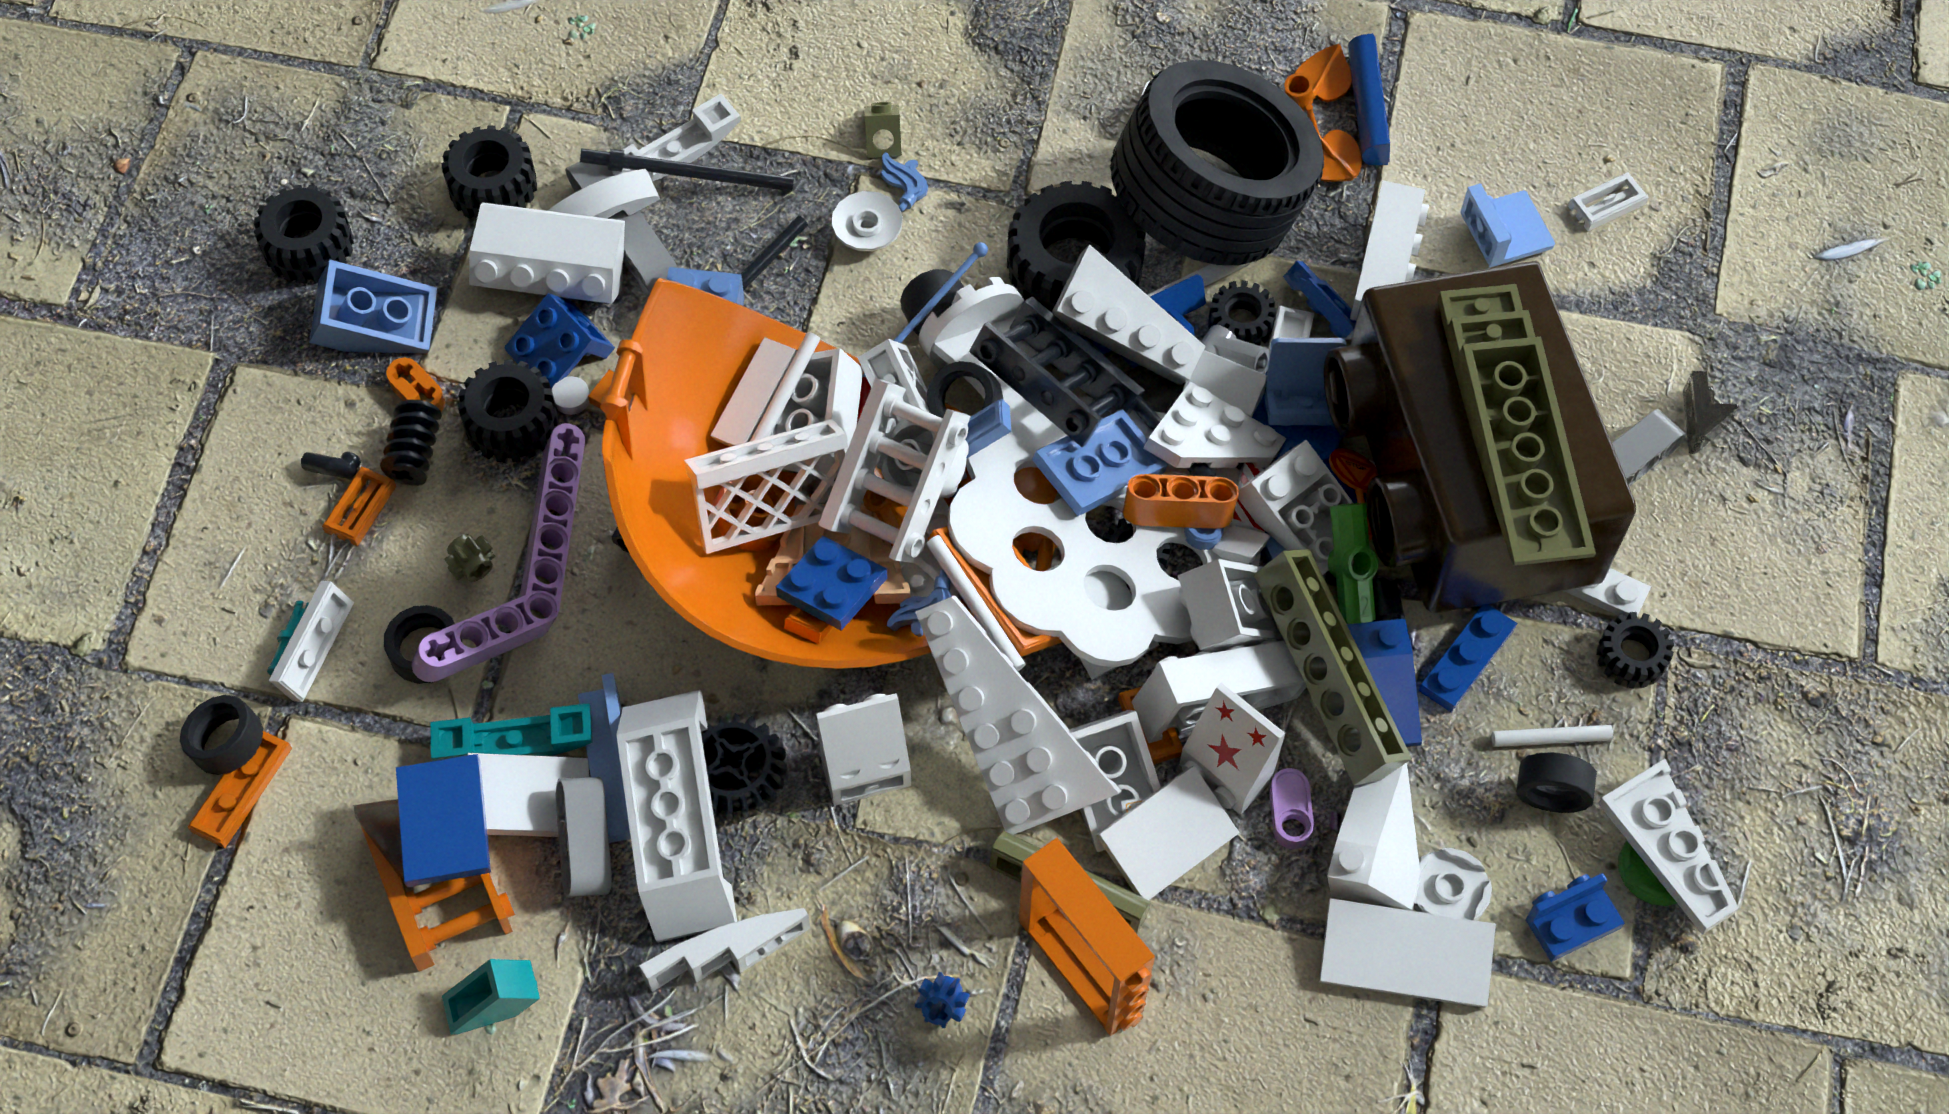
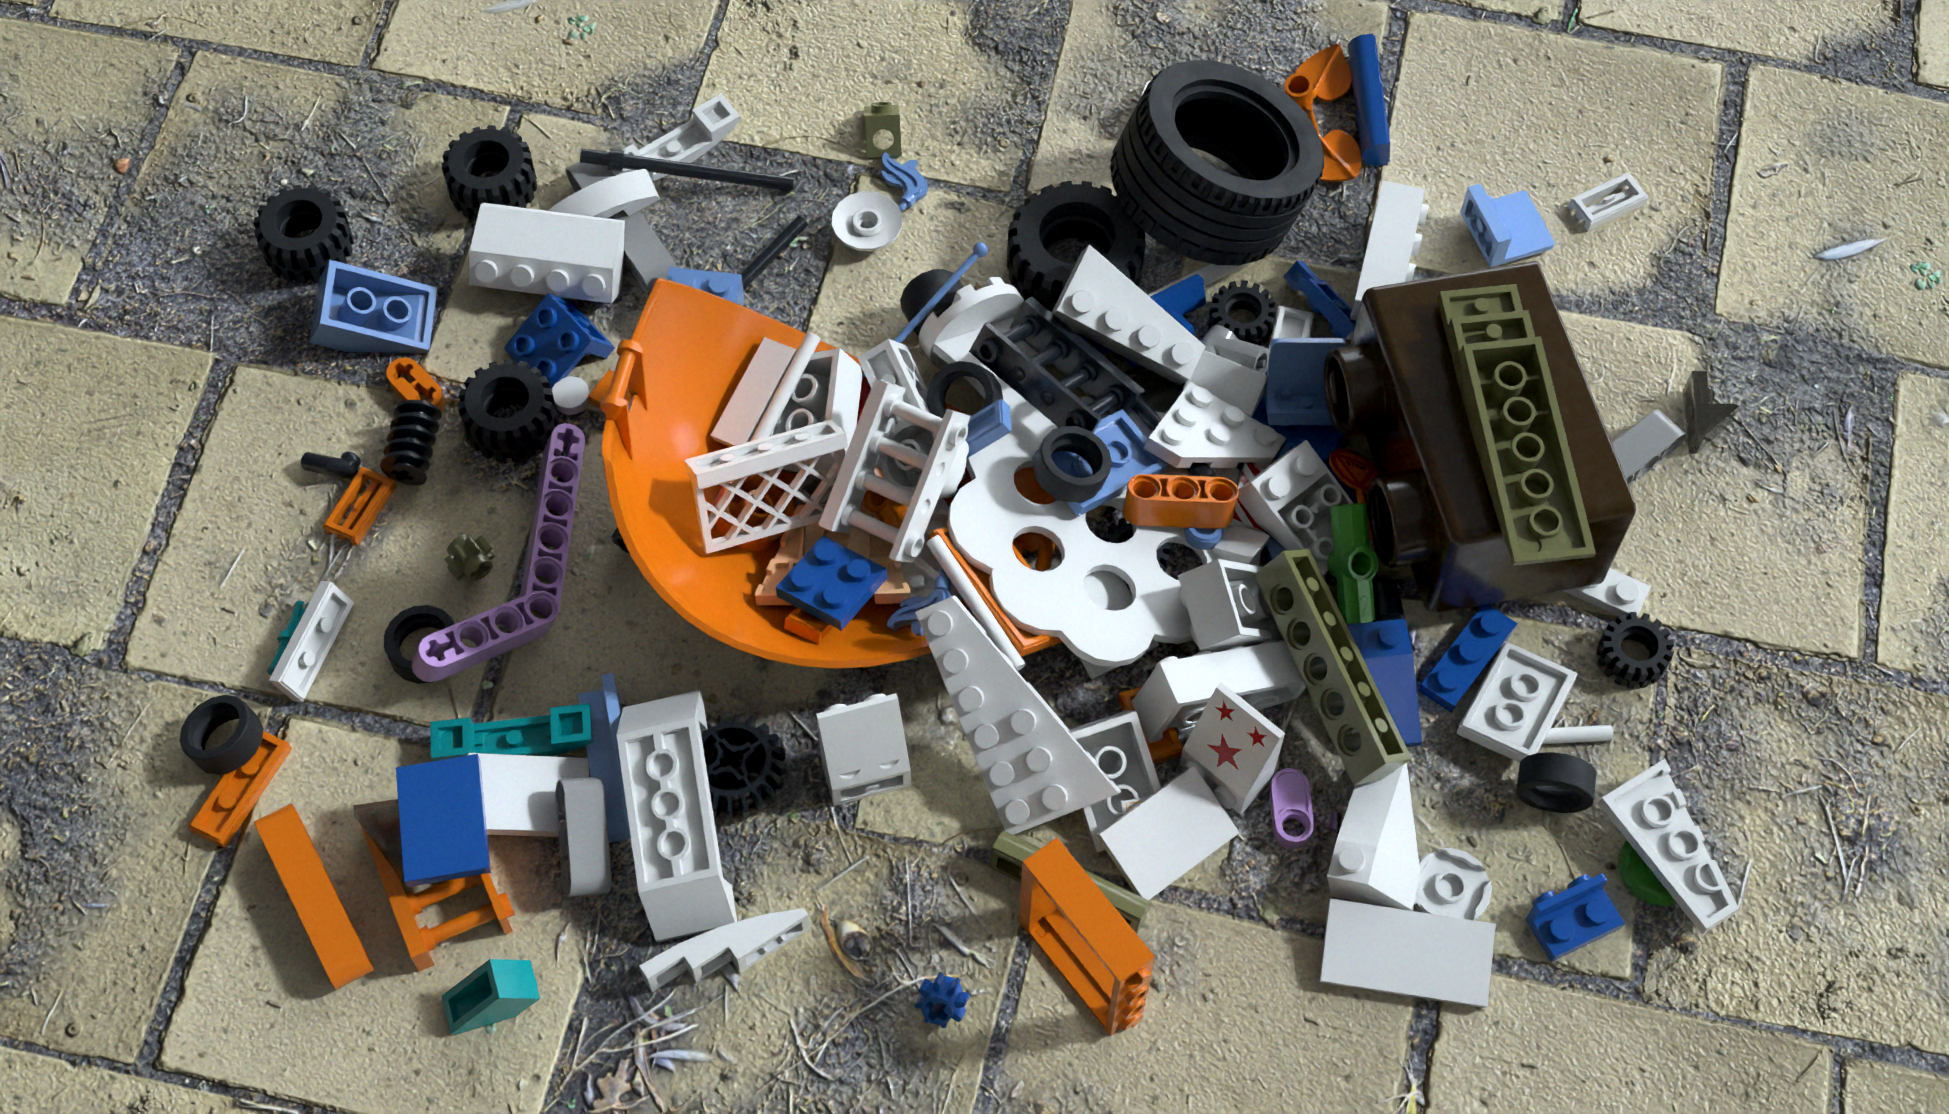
(314, 896): none -> orange beam
(1079, 442): none -> black tyre
(1517, 703): none -> white tile

